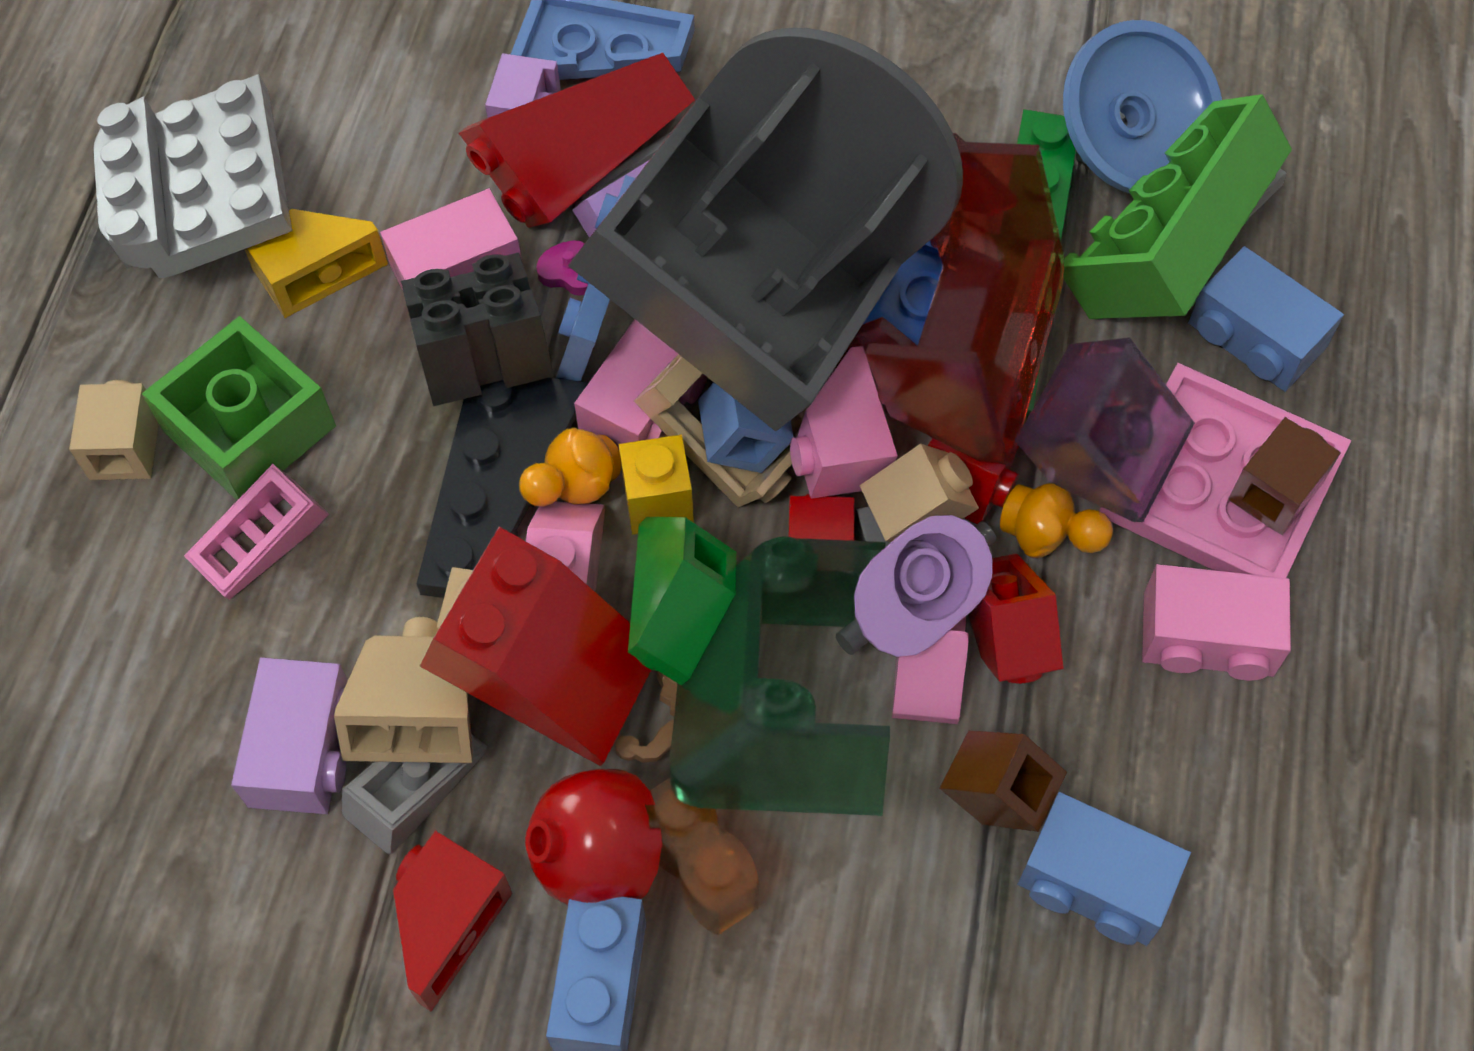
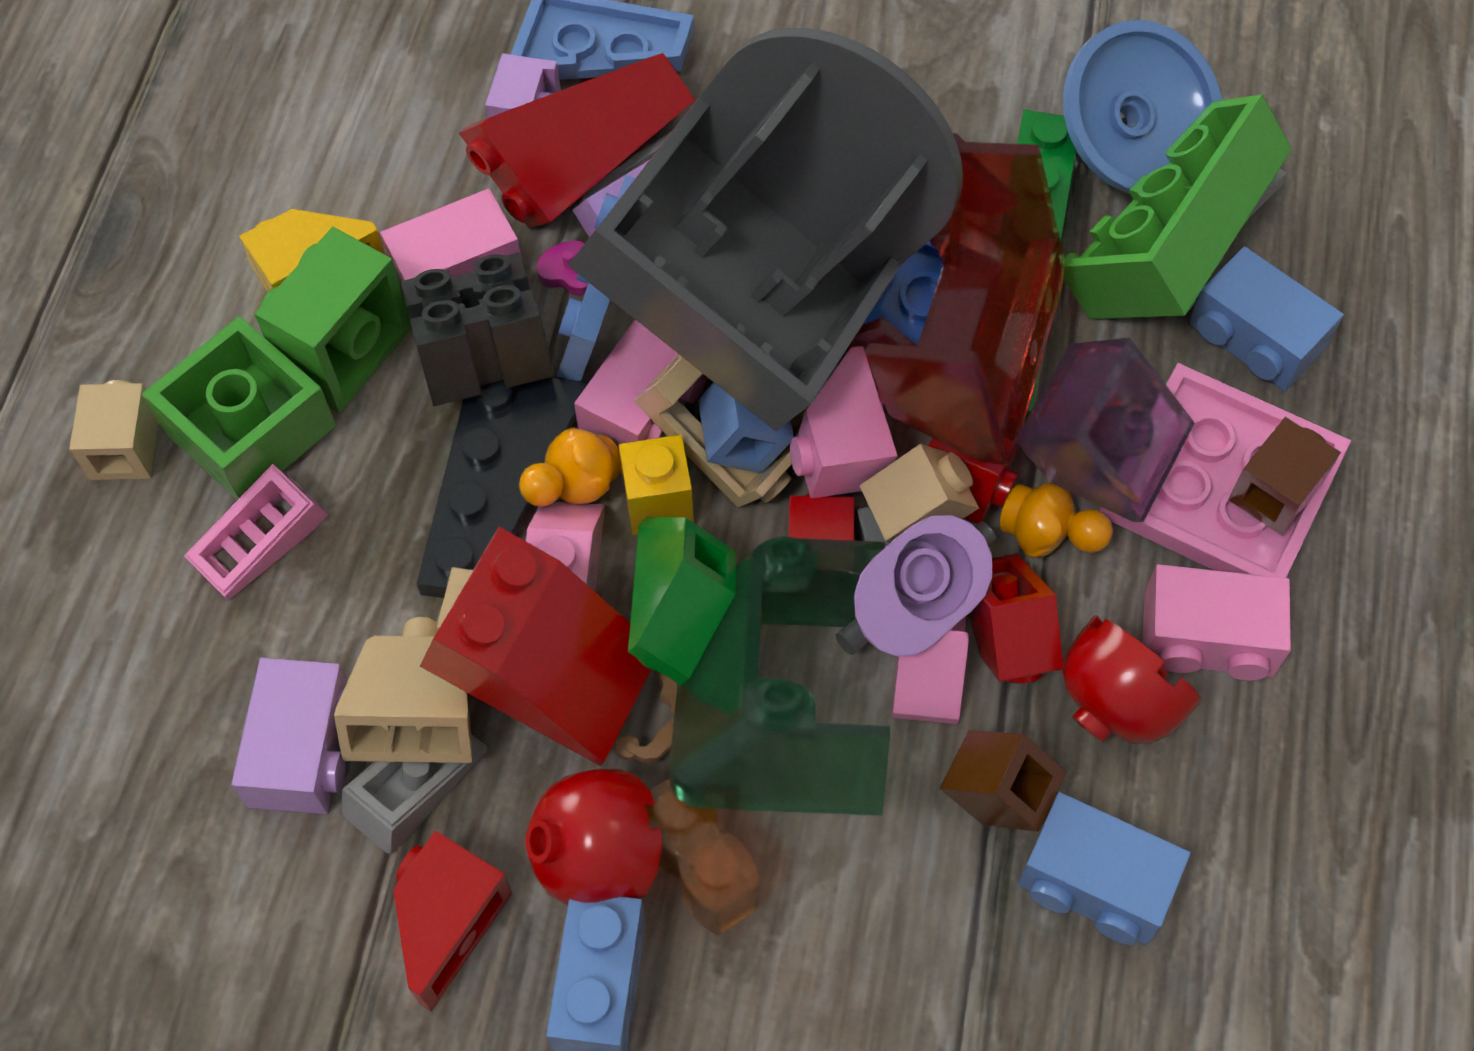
(190, 178): light grey plate -> none
(337, 315): none -> bright green brick
(1123, 686): none -> red cylinder

